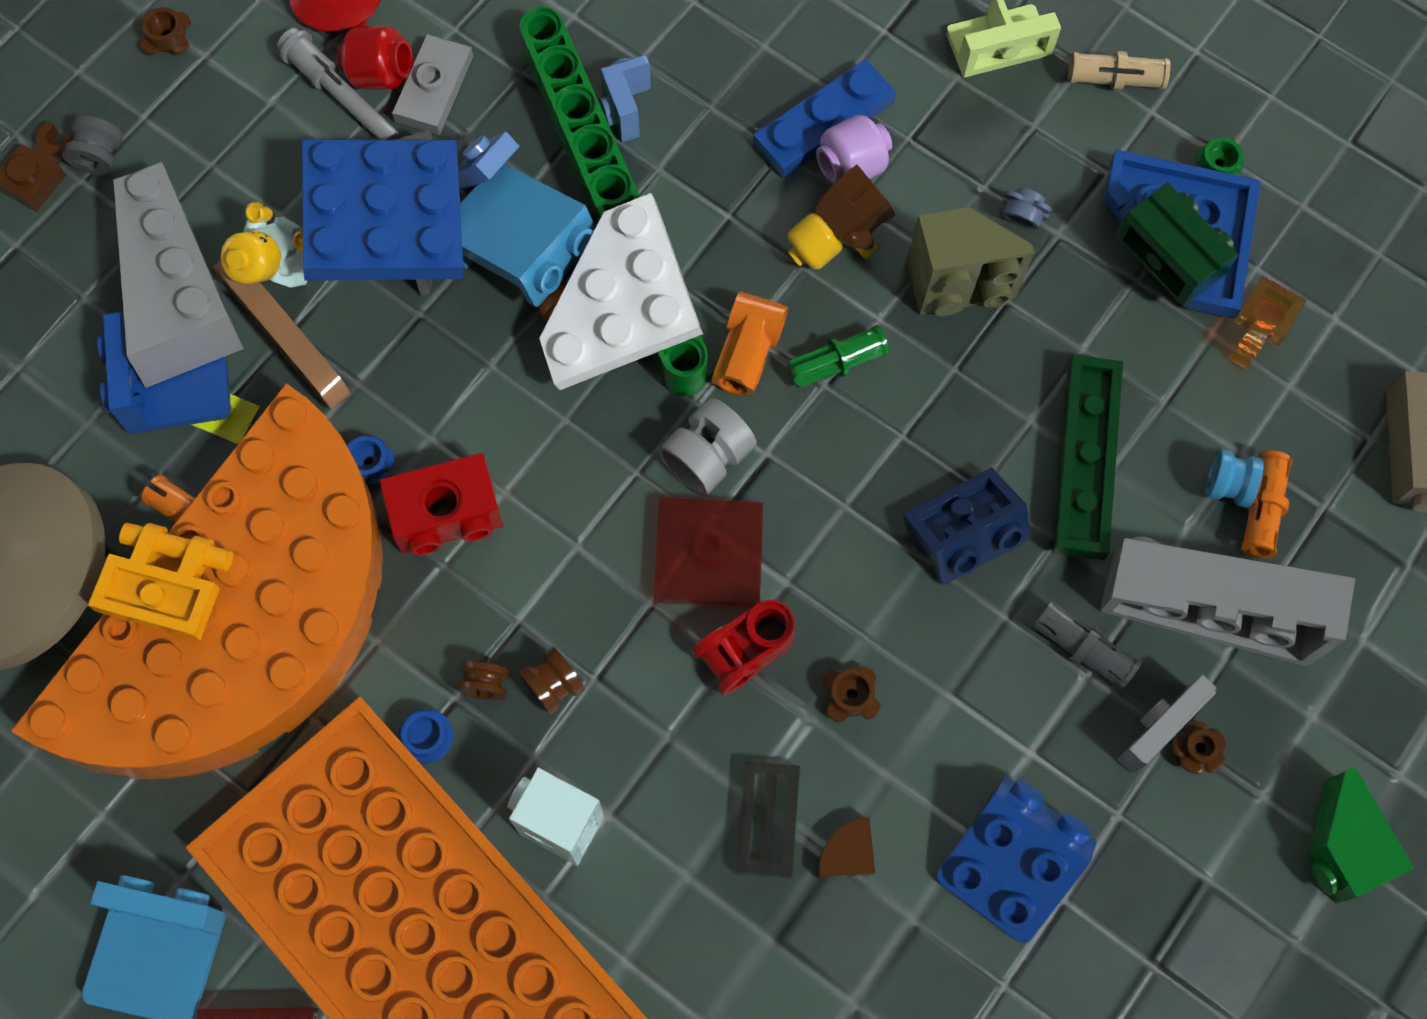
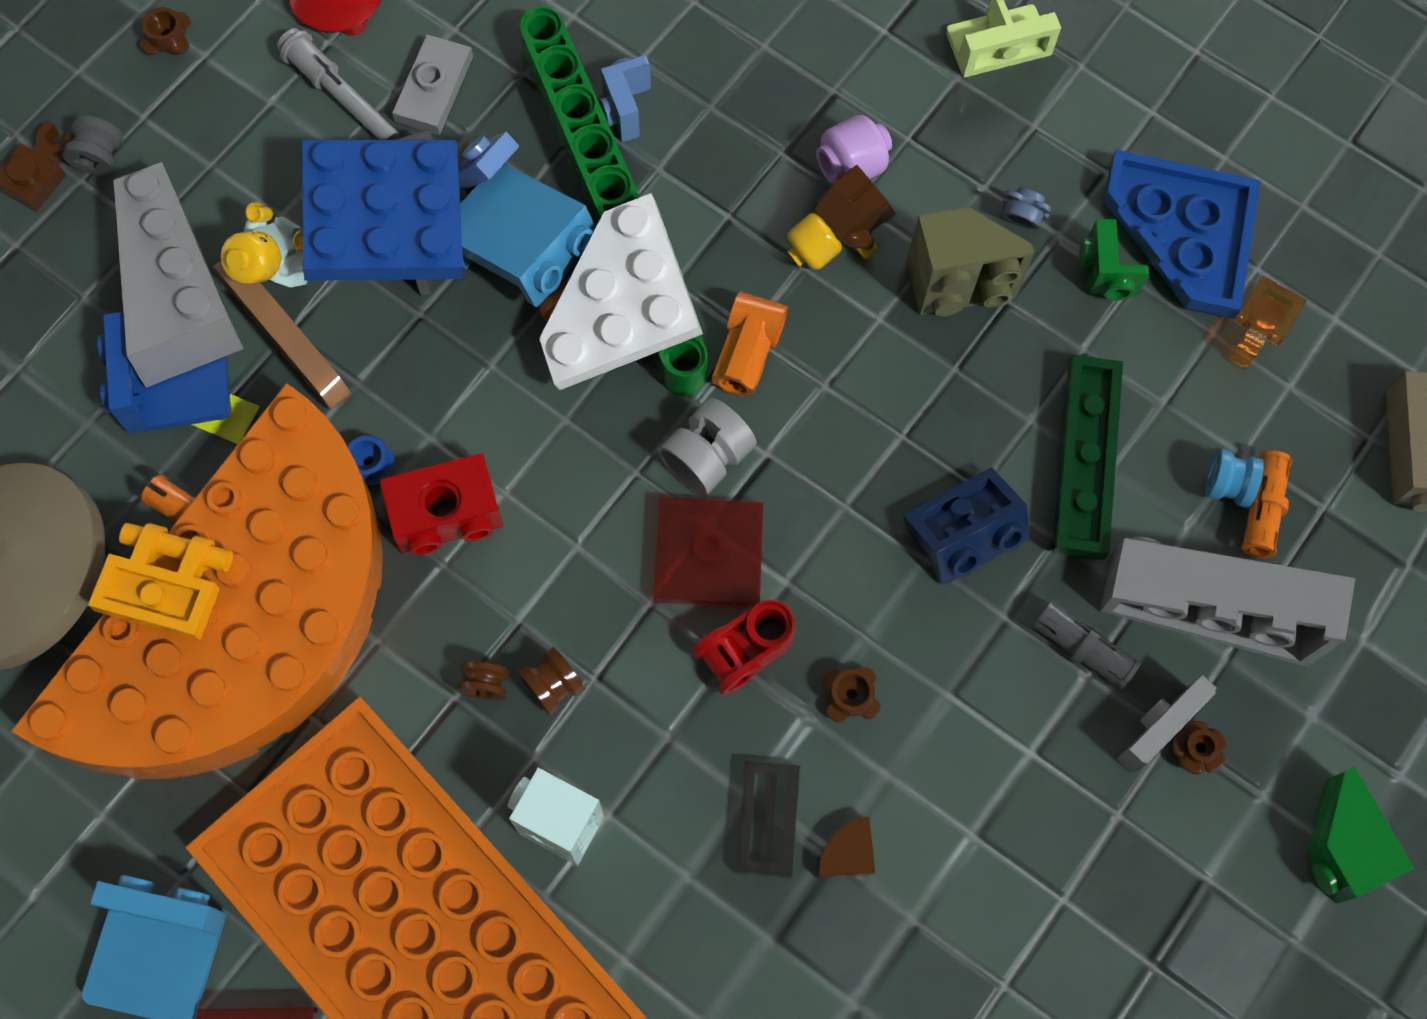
(375, 57): red head -> none
(426, 735): blue plate -> none
(797, 133): blue plate -> none
(838, 357): green axle -> none
(1017, 859): blue bracket -> none
(1101, 258): none -> green bracket
(1150, 71): tan pin -> none
(1177, 243): dark green brick -> none
(1223, 151): green plate -> none

